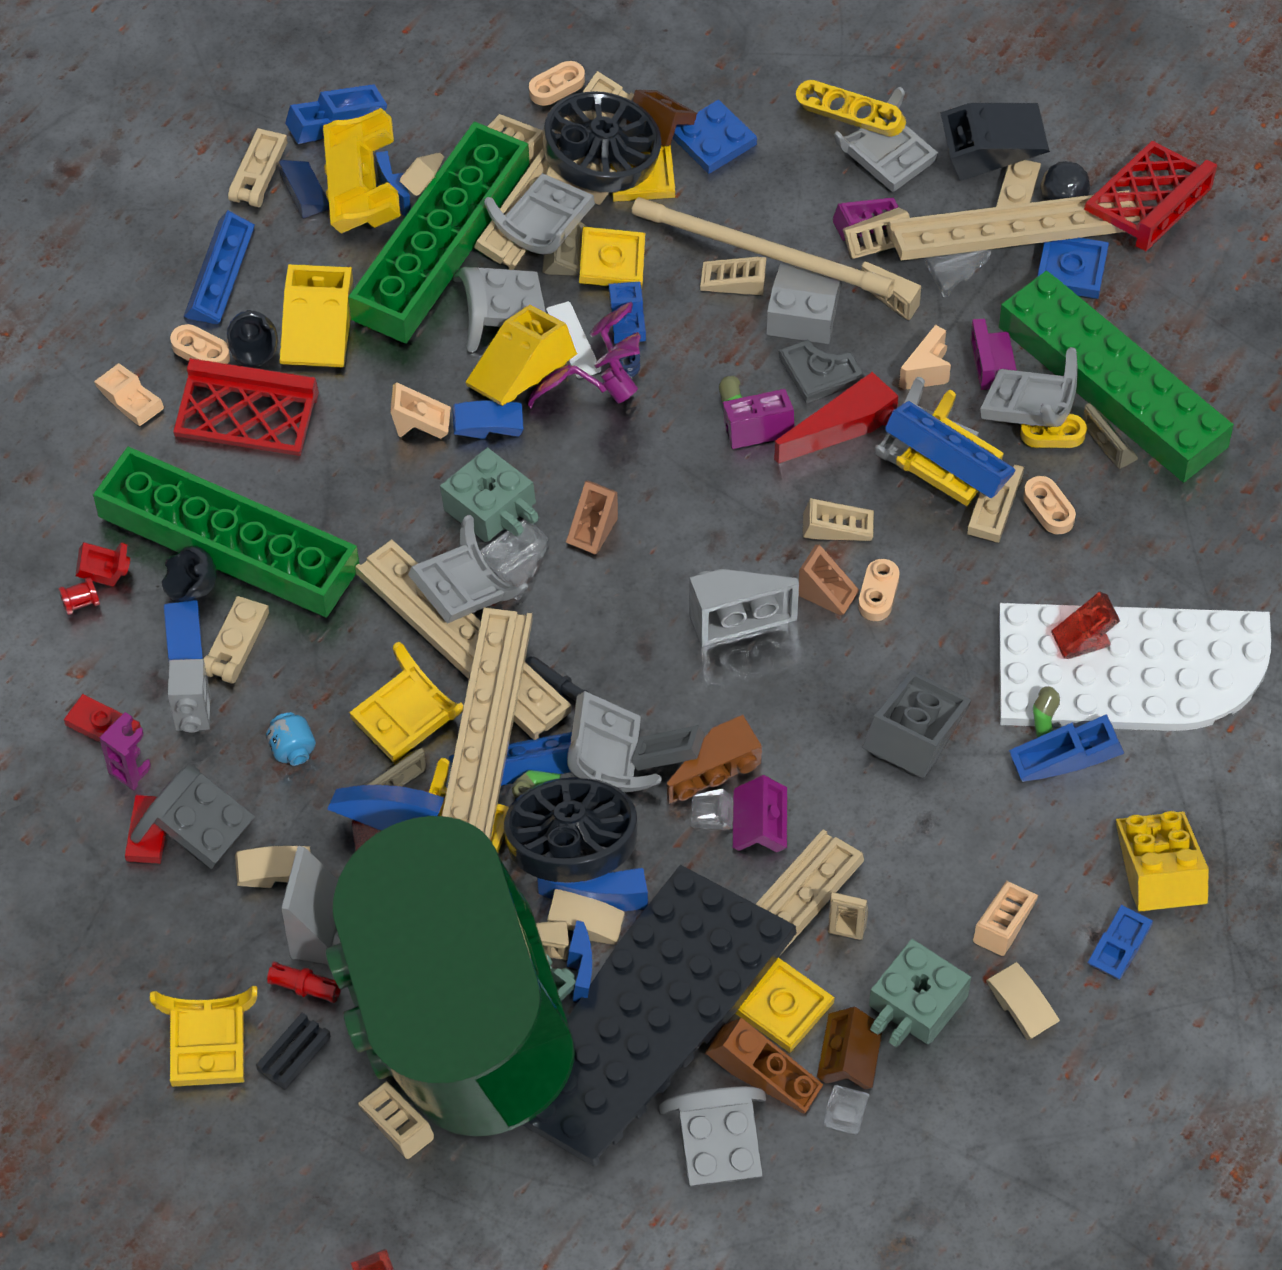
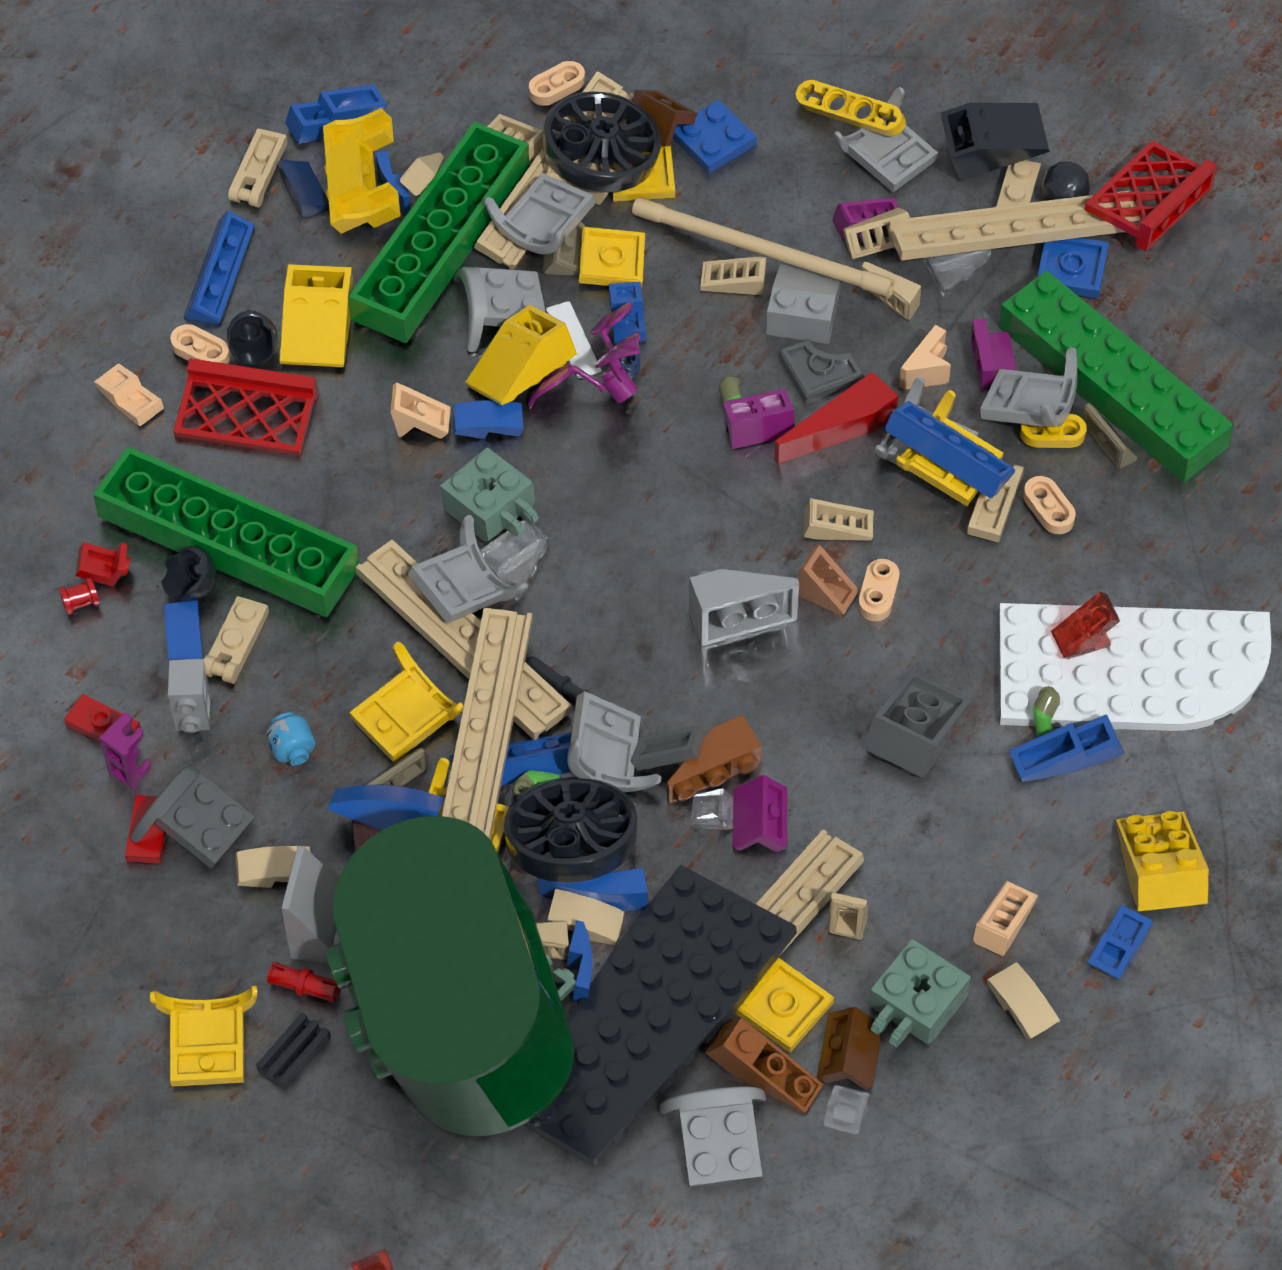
(412, 1135): tan slope -> none
(593, 517): nougat slope -> none

